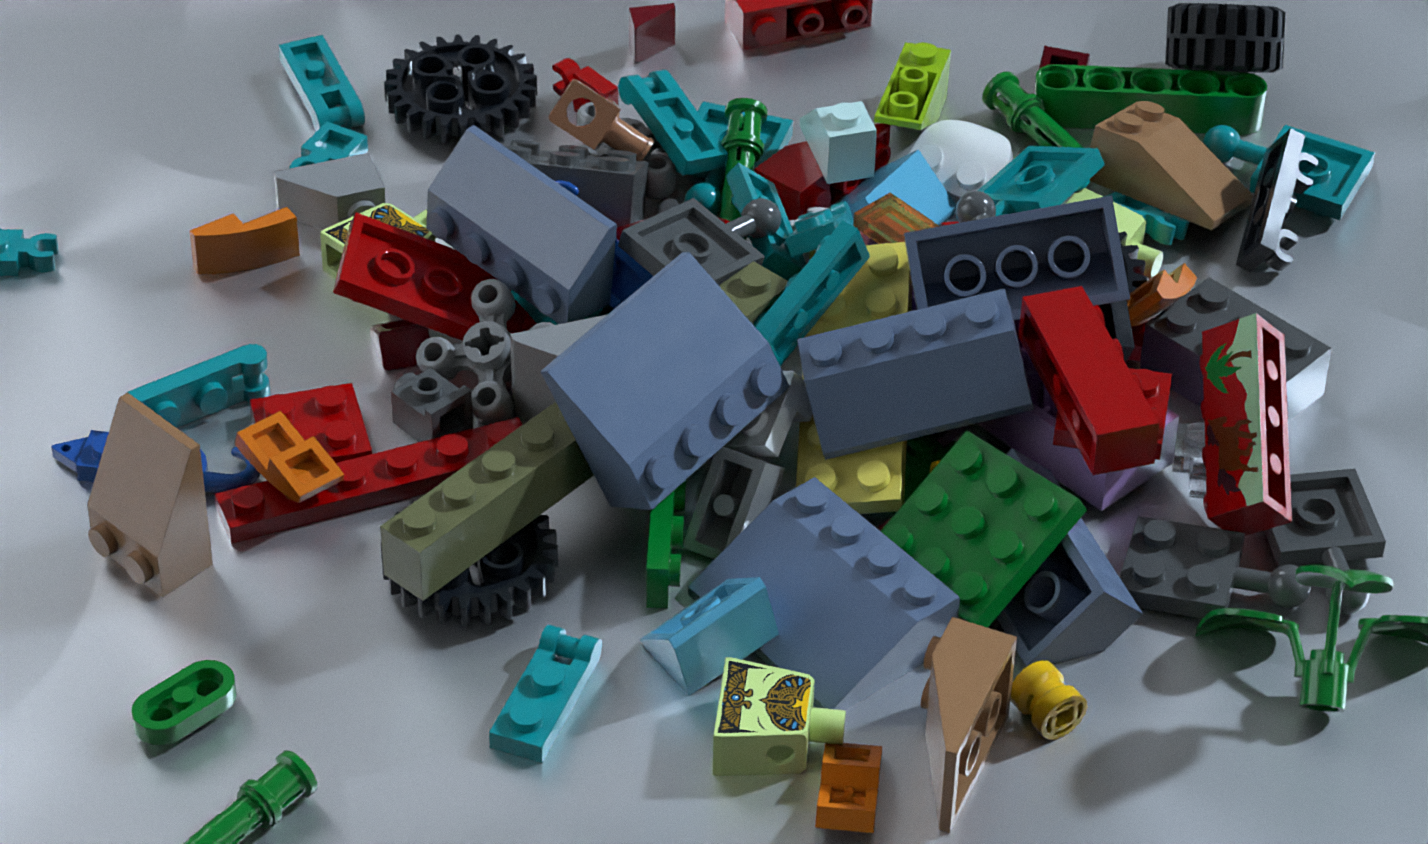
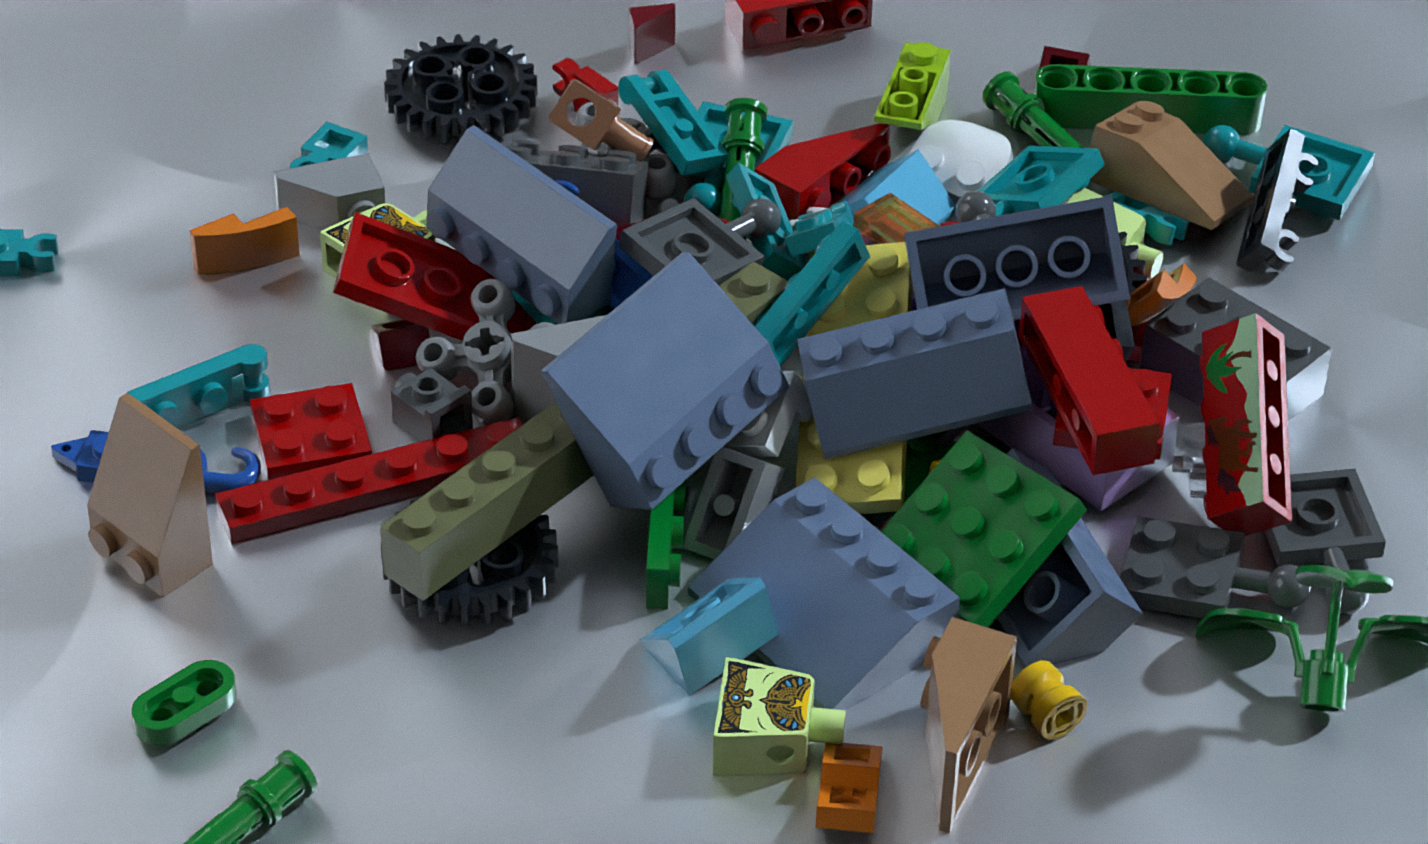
(287, 460): orange slope -> none
(321, 82): teal plate -> none
(545, 694): teal plate -> none
(841, 141): light aqua slope -> none
(1225, 37): black tyre -> none

